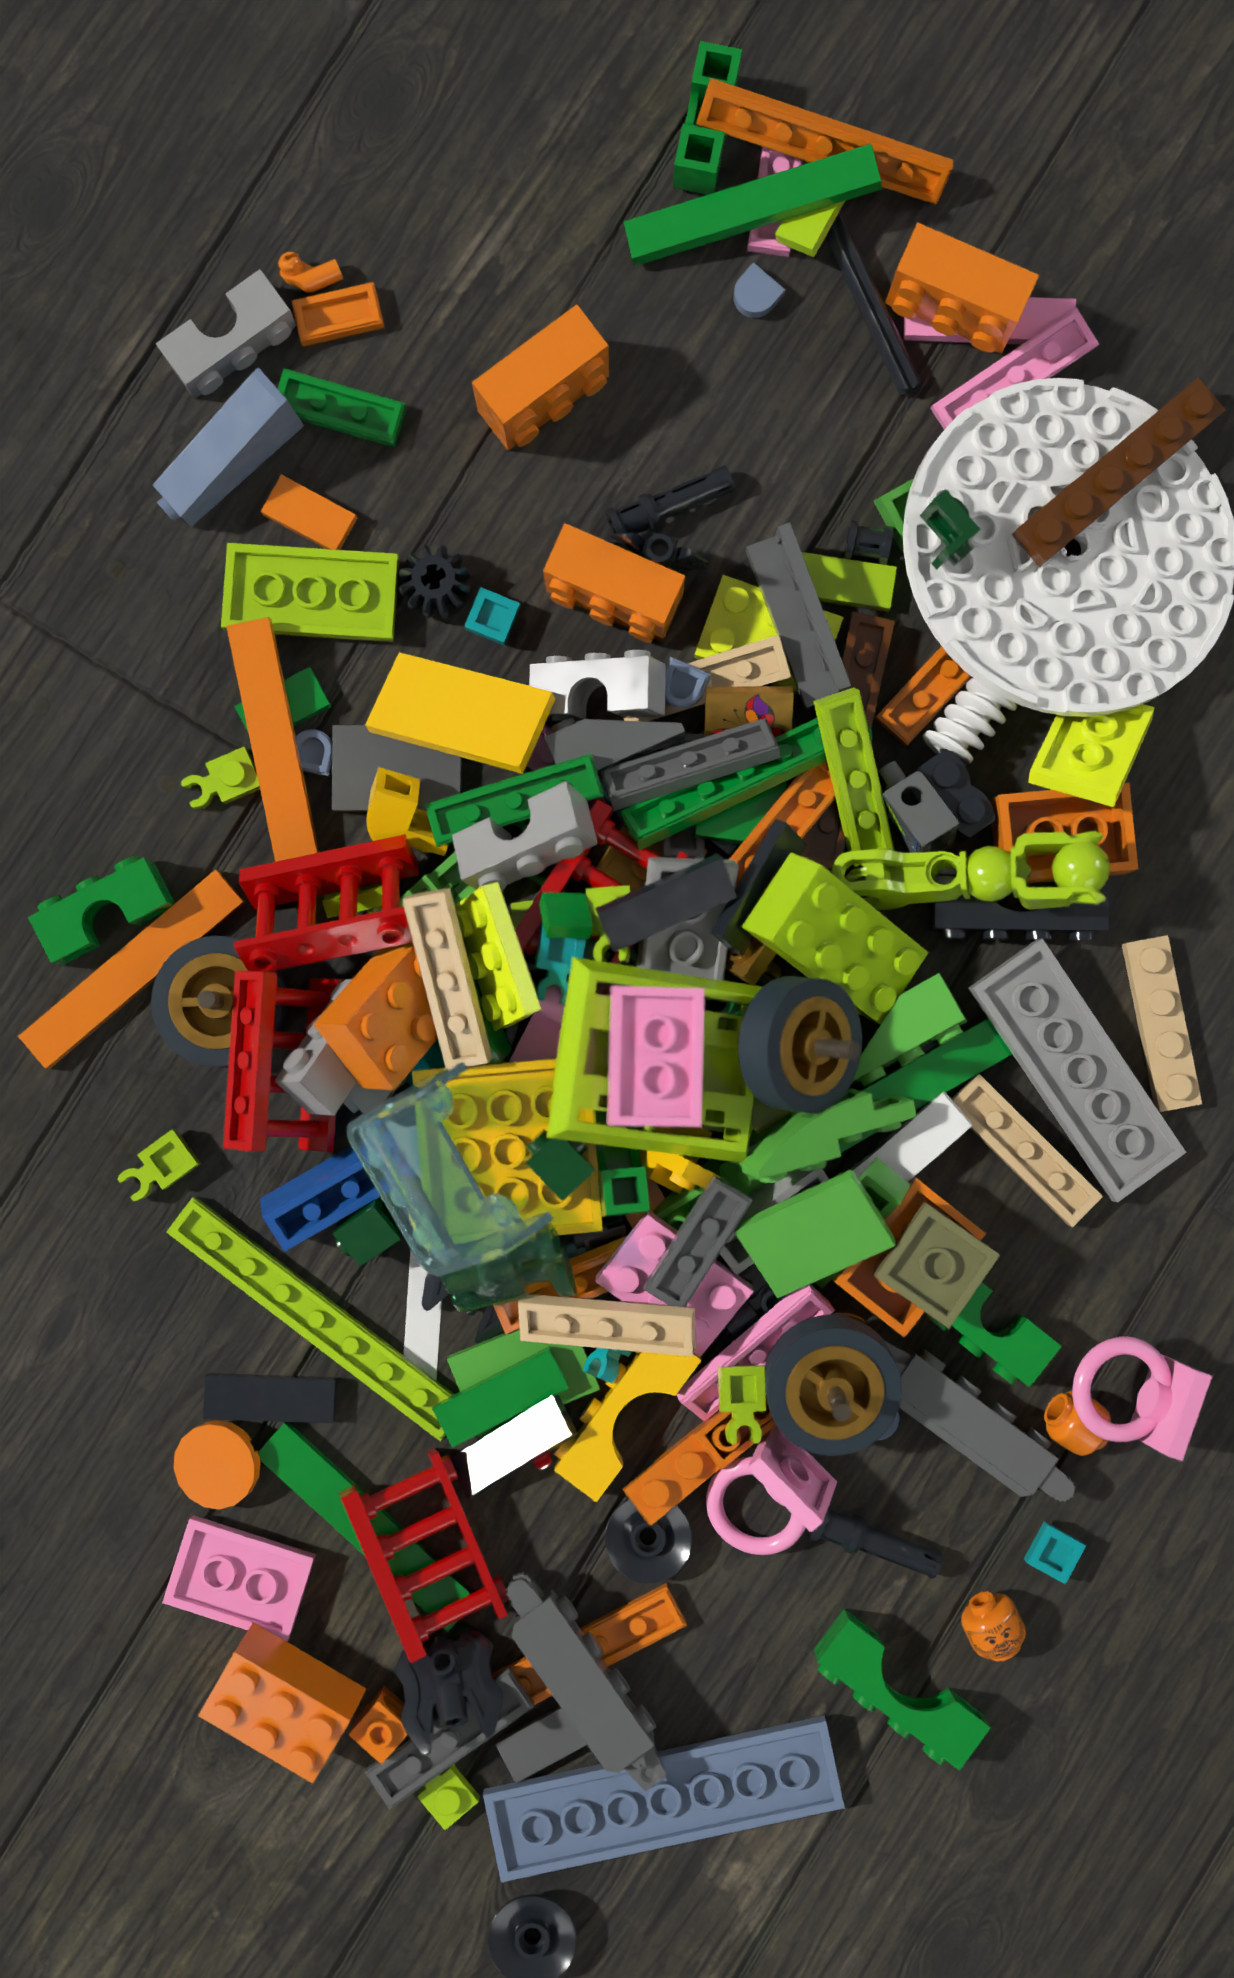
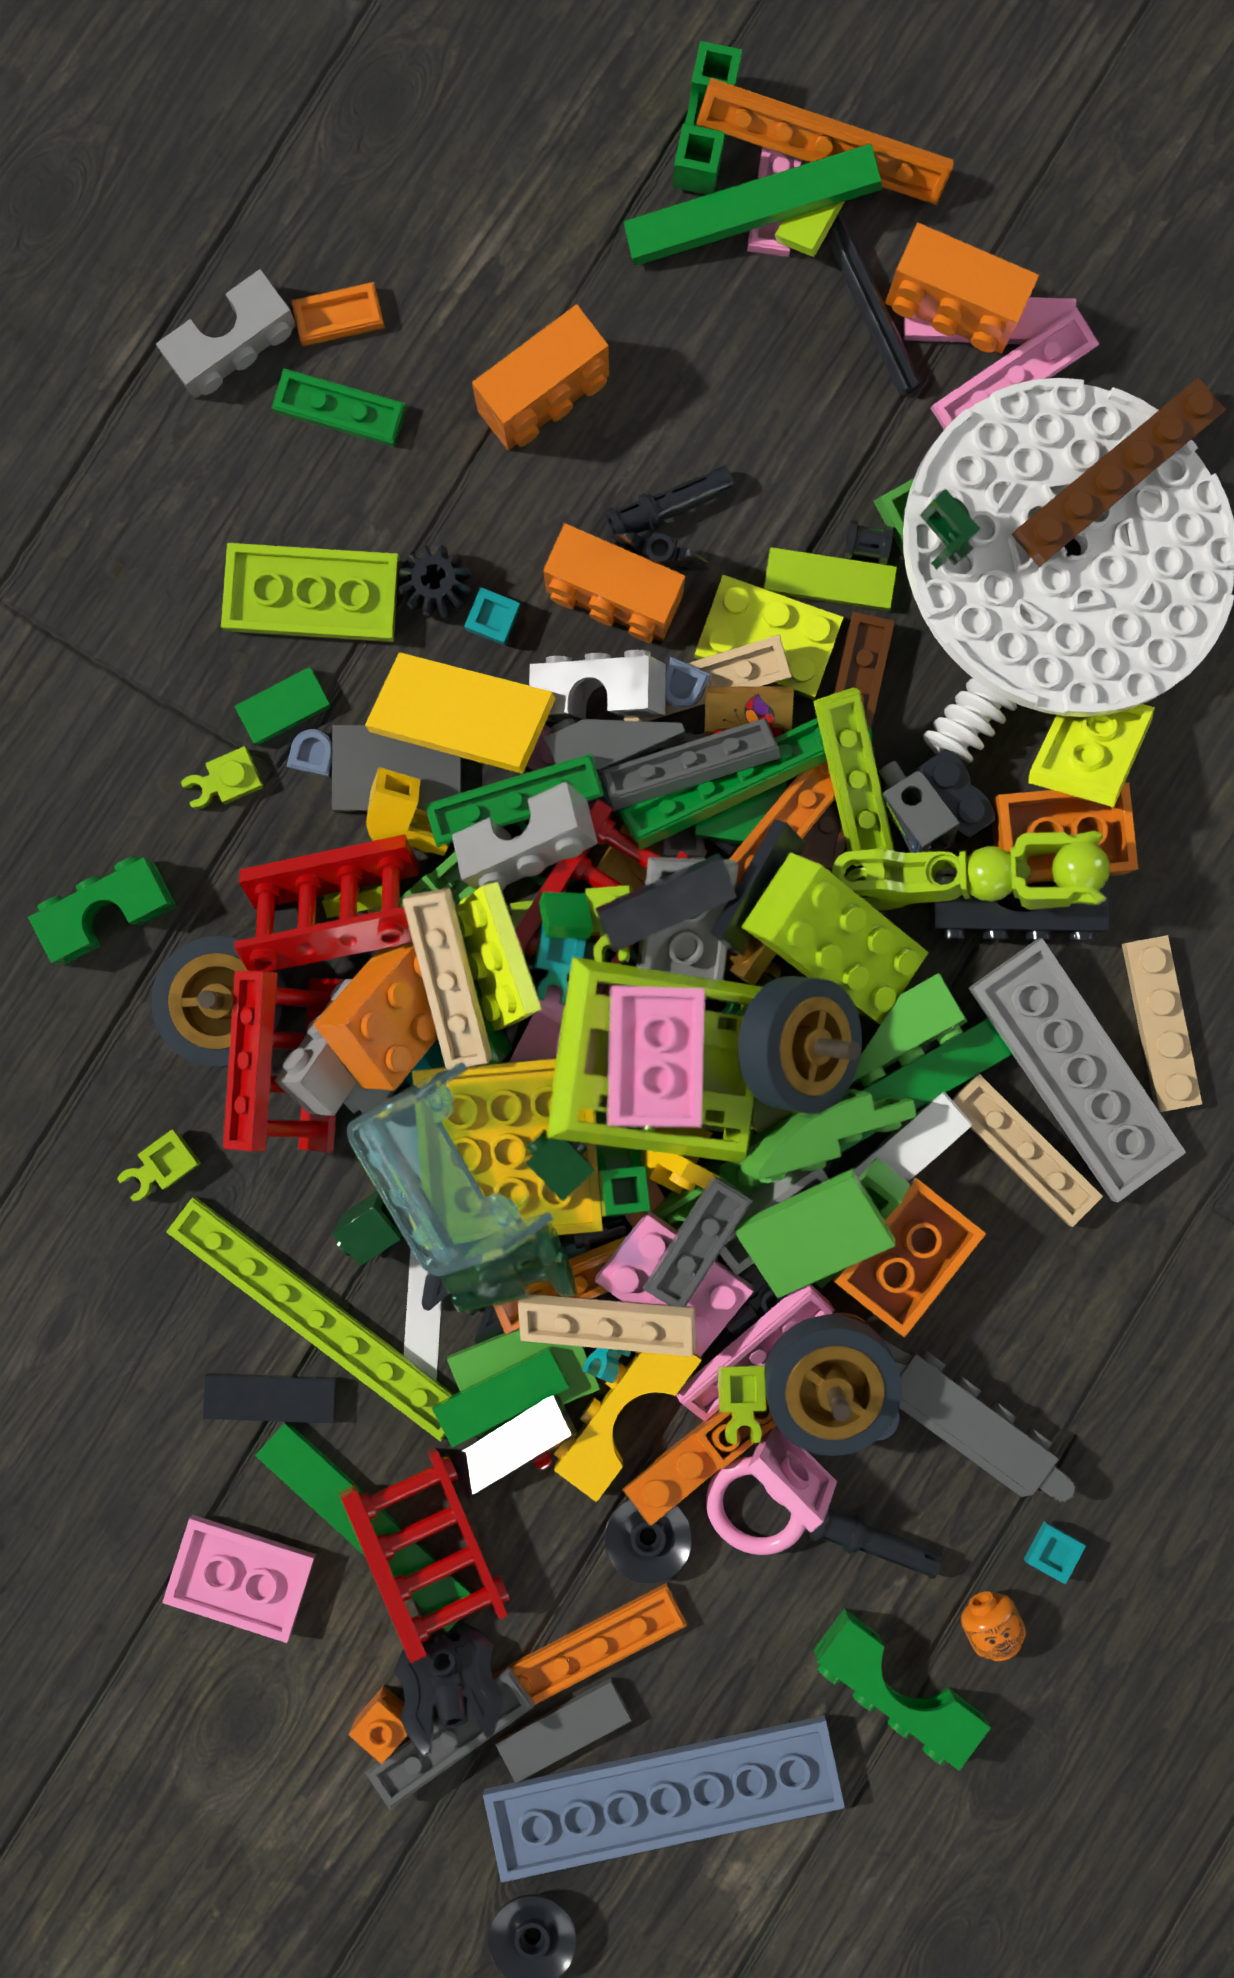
(130, 970): orange tile -> none
(216, 1464): orange tile -> none
(227, 449): sand blue slope -> none
(272, 739): orange tile -> none
(282, 1702): orange brick -> none
(305, 276): orange arm -> none
(308, 514): orange tile -> none
(317, 1198): blue brick -> none
(448, 1796): lime plate -> none
(583, 1683): dark grey hinge -> none
(756, 292): sand blue tile -> none
(798, 616): dark grey fence -> none
(922, 697): orange tile -> none
(936, 1265): olive plate -> none
(1019, 1349): green arch -> none
(1068, 1430): orange head -> none
(1165, 1404): bright pink tile -> none

